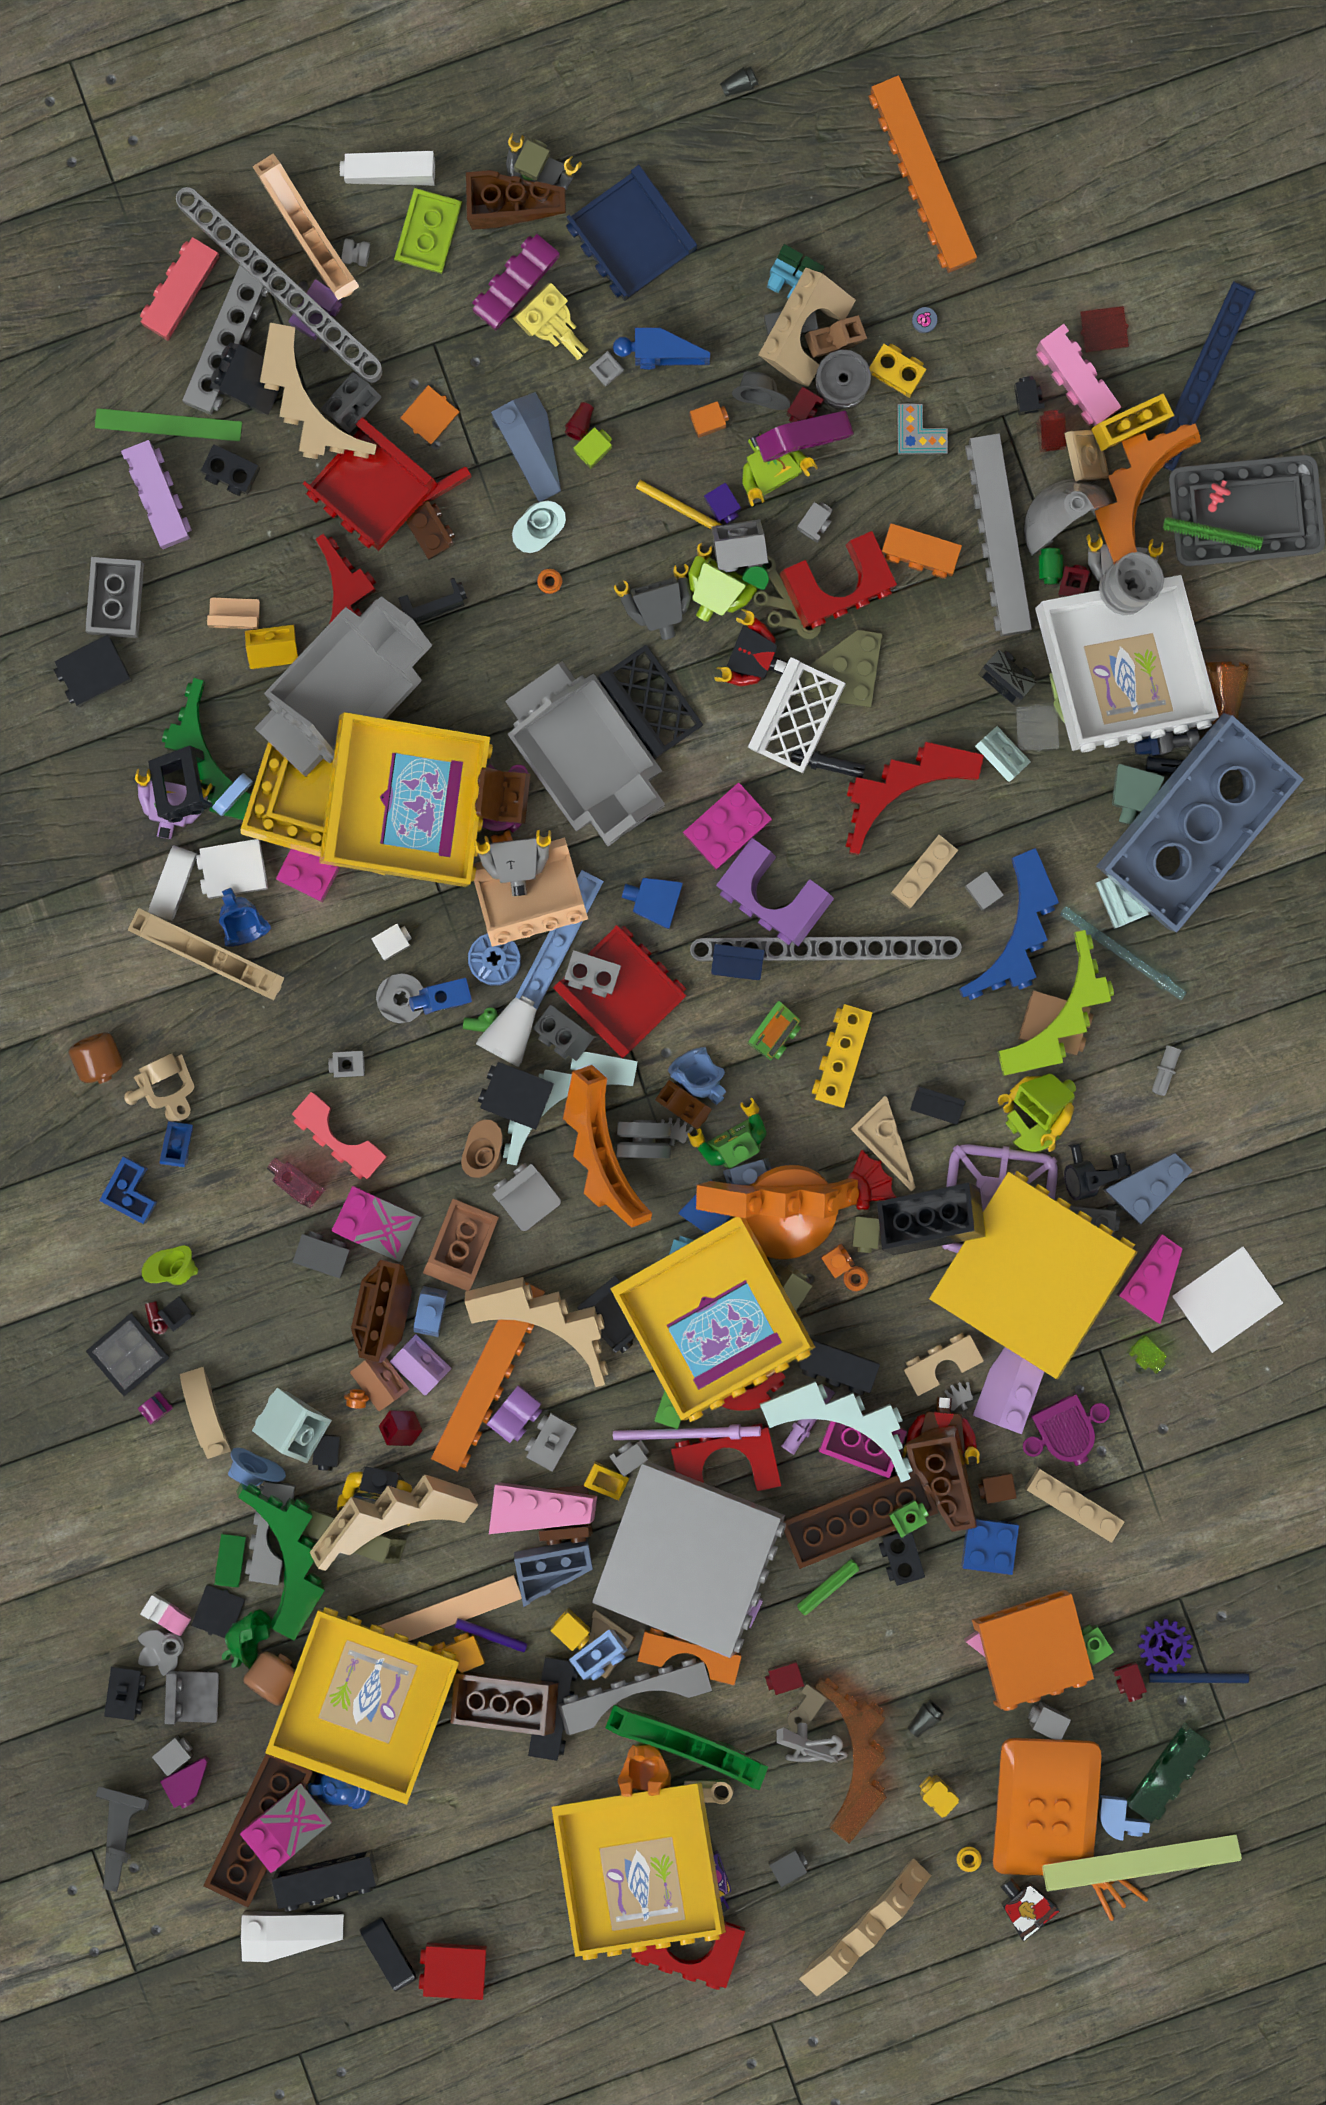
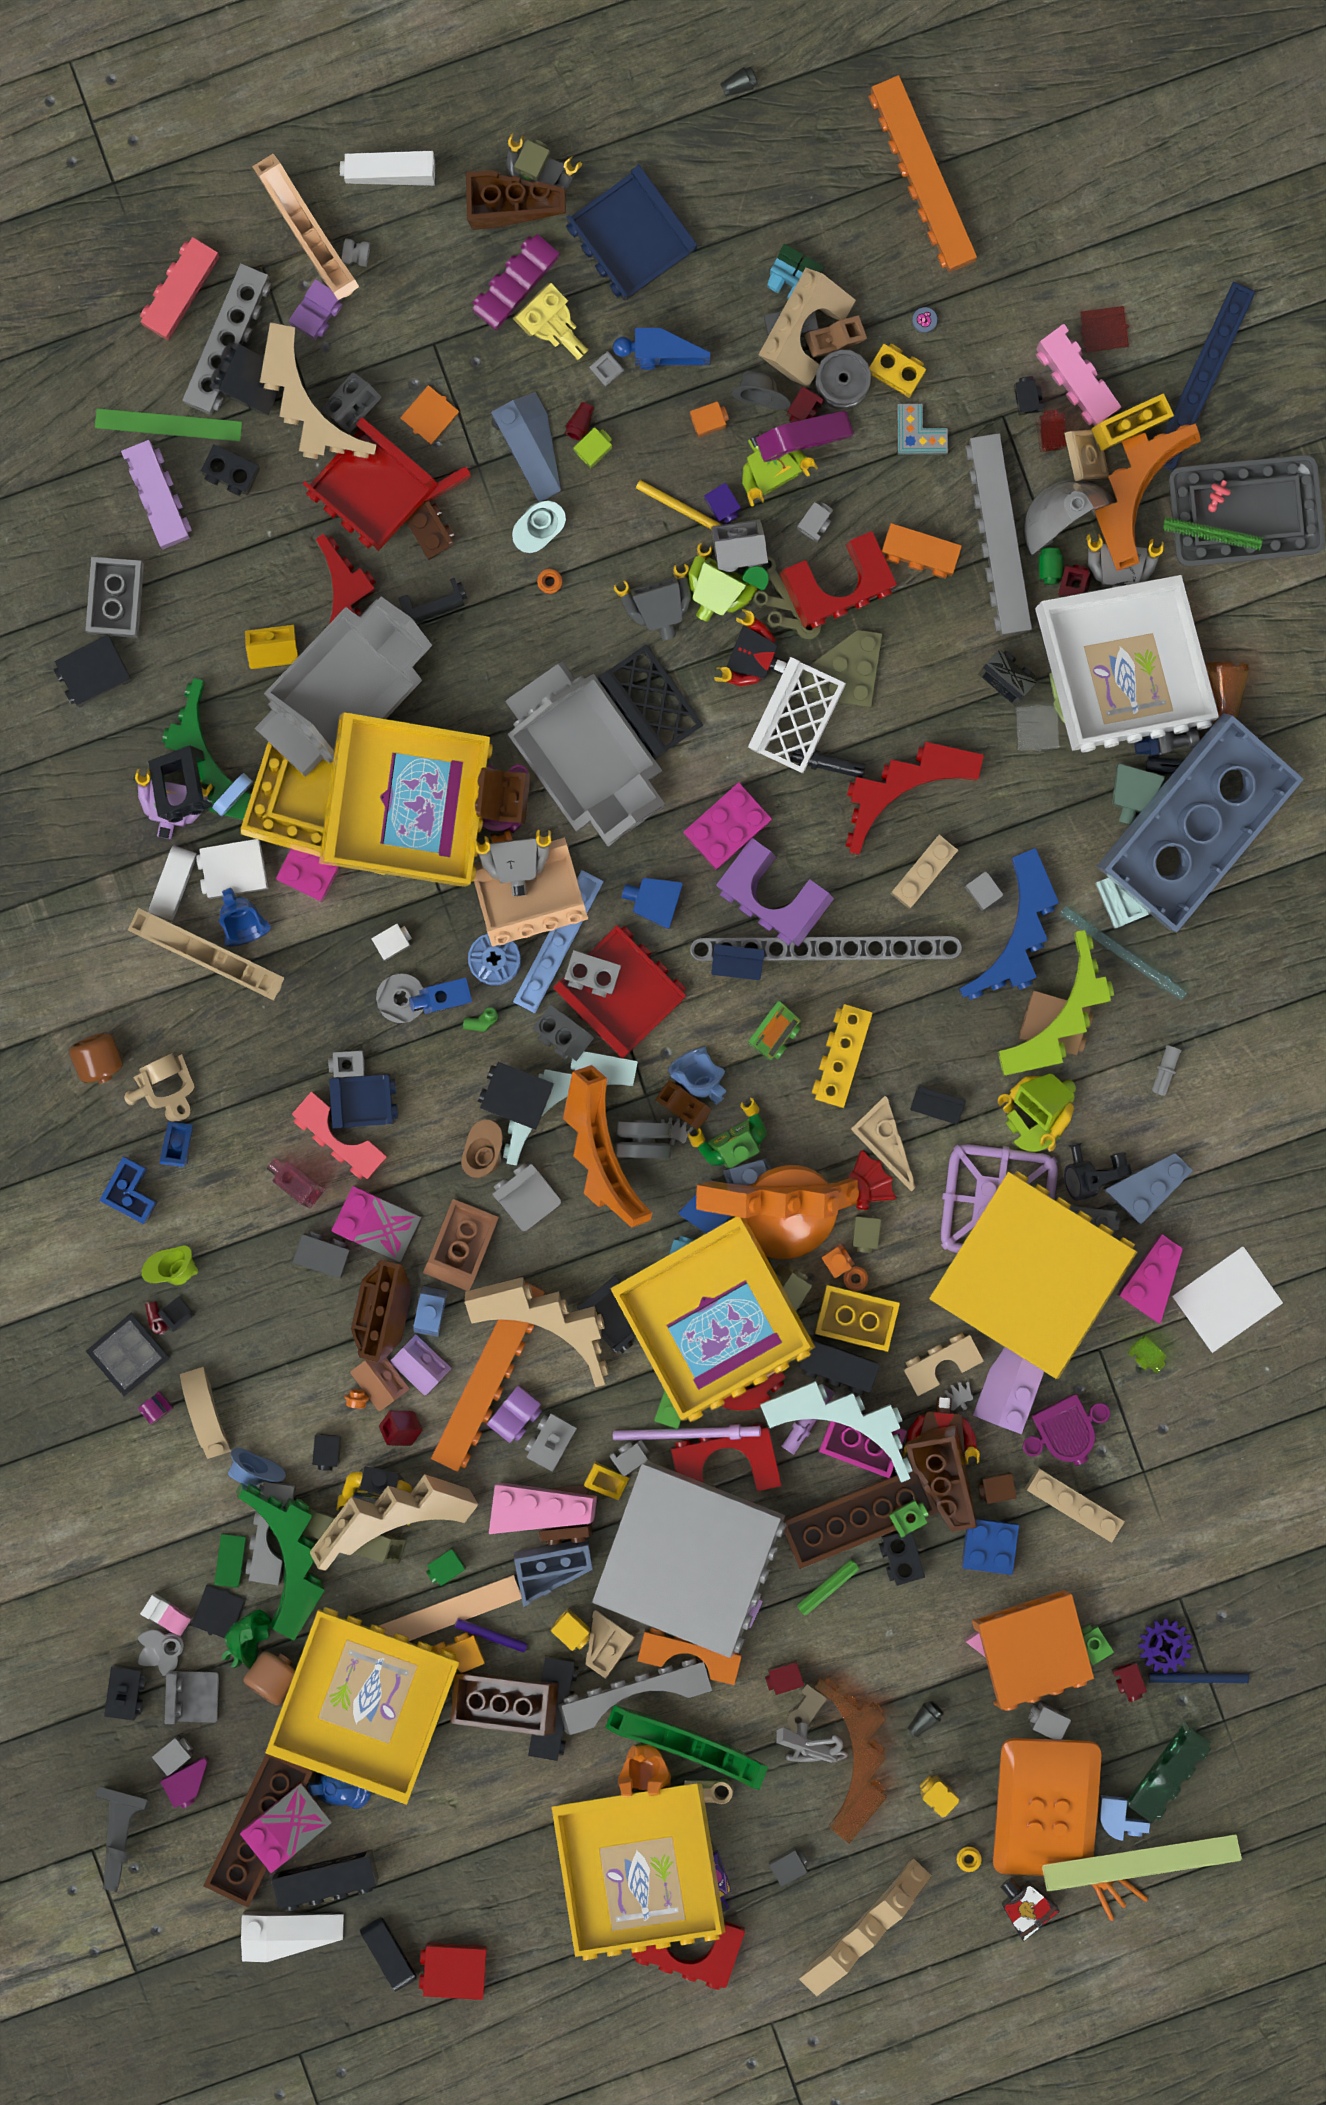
(234, 613): light nougat panel -> none
(273, 274): light grey beam -> none
(291, 1425): light aqua slope -> none
(362, 1101): none -> dark blue panel
(428, 230): lime tile -> none
(445, 1567): none -> green brick
(510, 1031): white cone -> none
(599, 1654): light blue brick -> none
(856, 1318): none -> yellow brick
(931, 1219): black brick -> none
(1003, 754): light aqua plate -> none
(1131, 583): light grey wheel -> none

